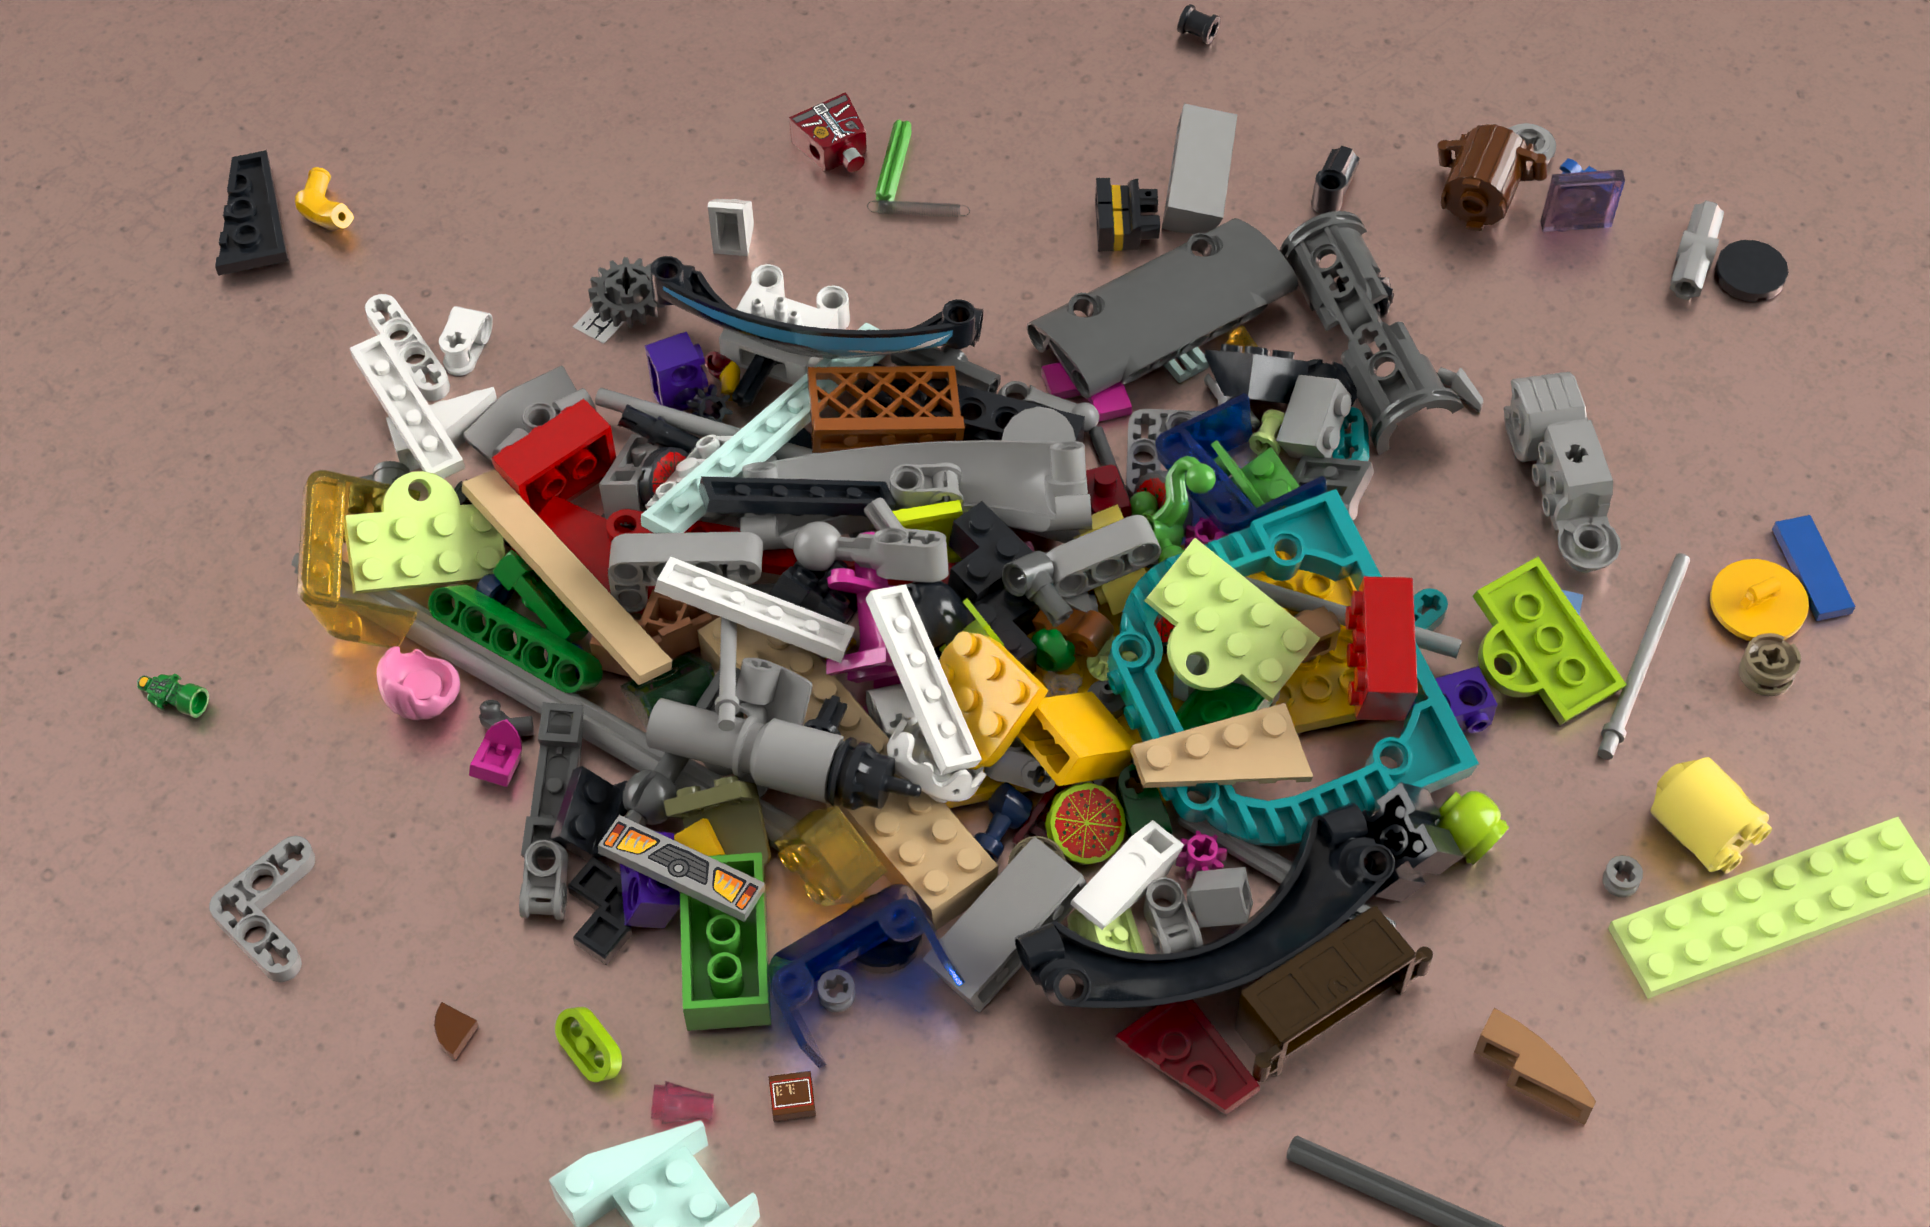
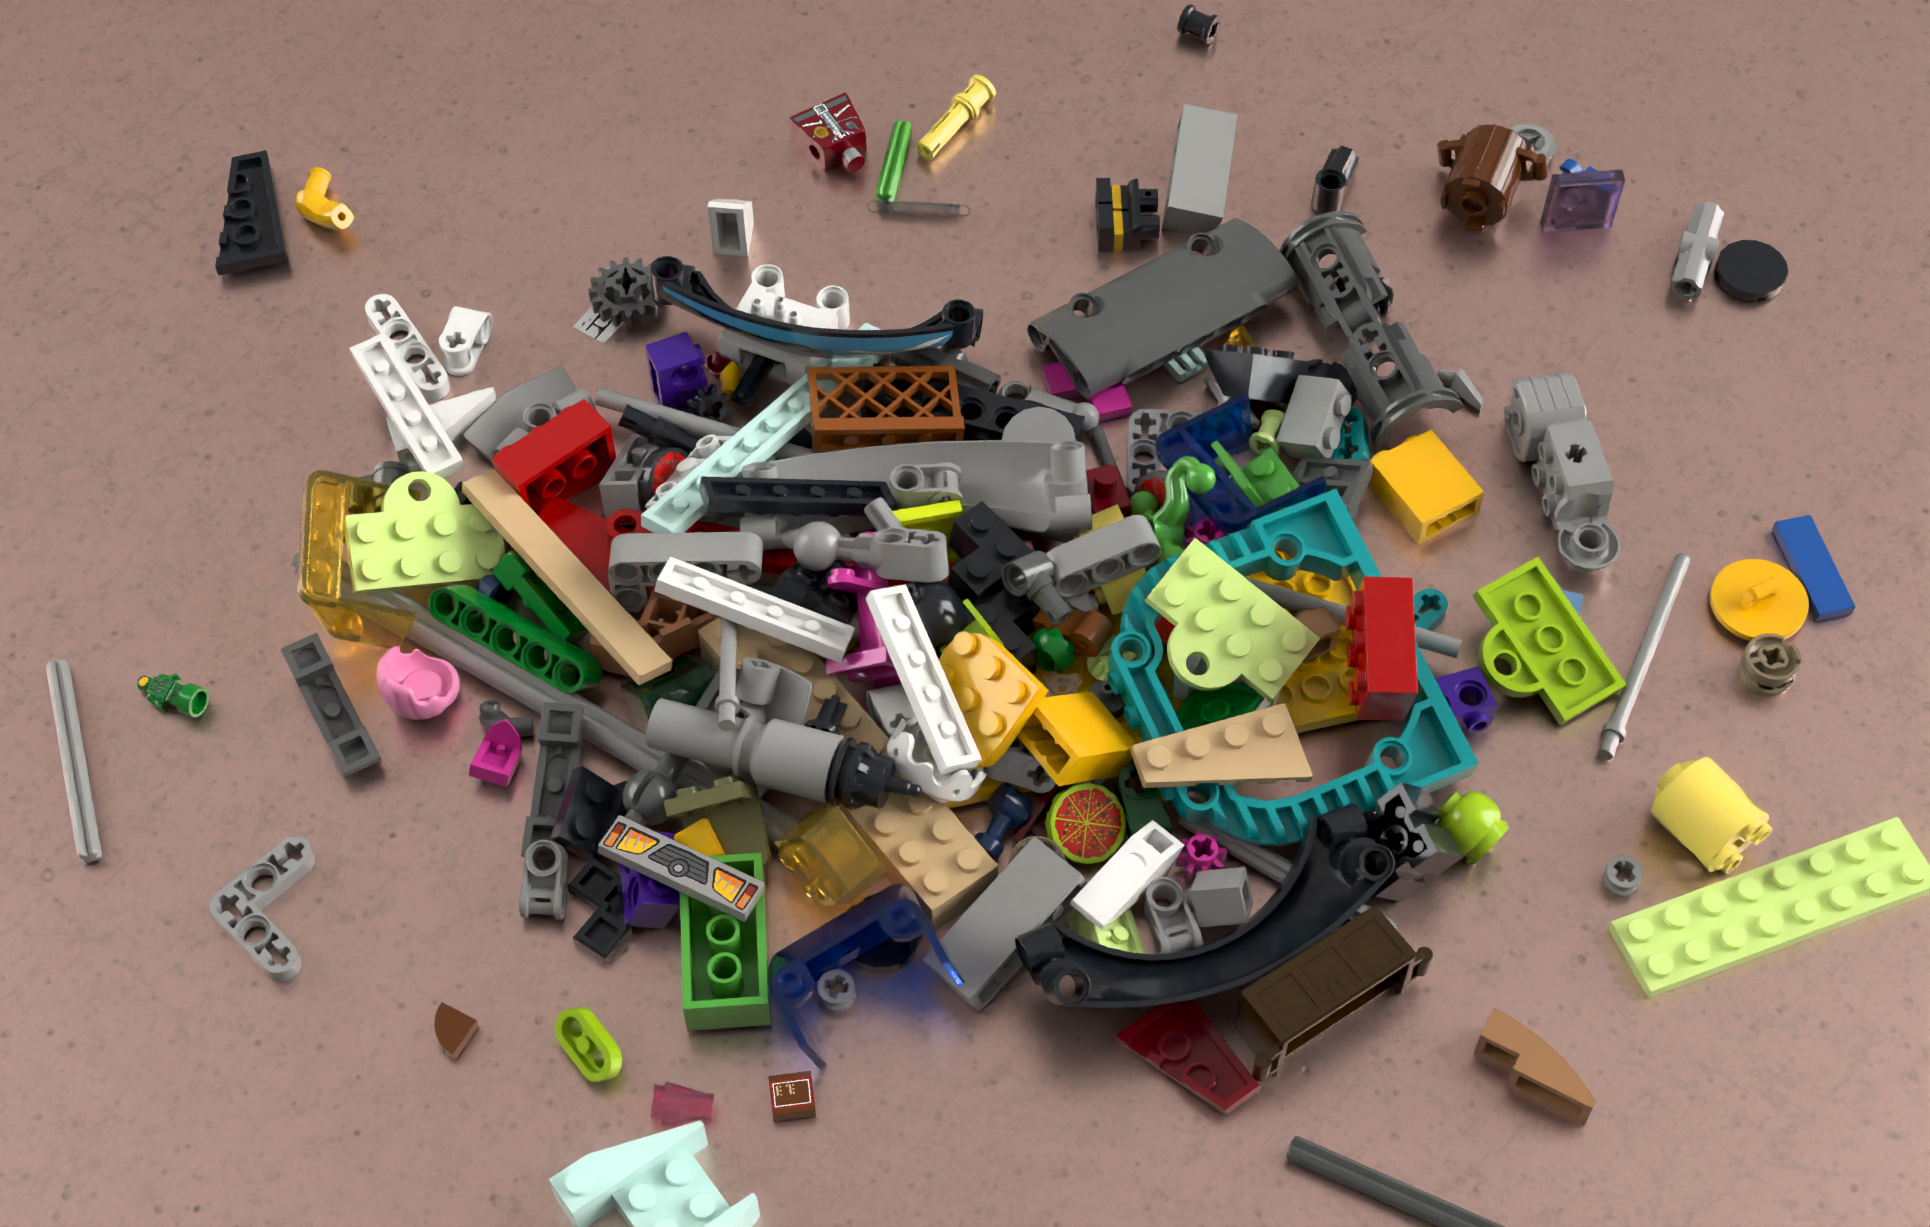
(73, 761): none -> light grey axle
(330, 705): none -> dark grey slope
(963, 108): none -> light yellow pin
(1424, 486): none -> yellow brick

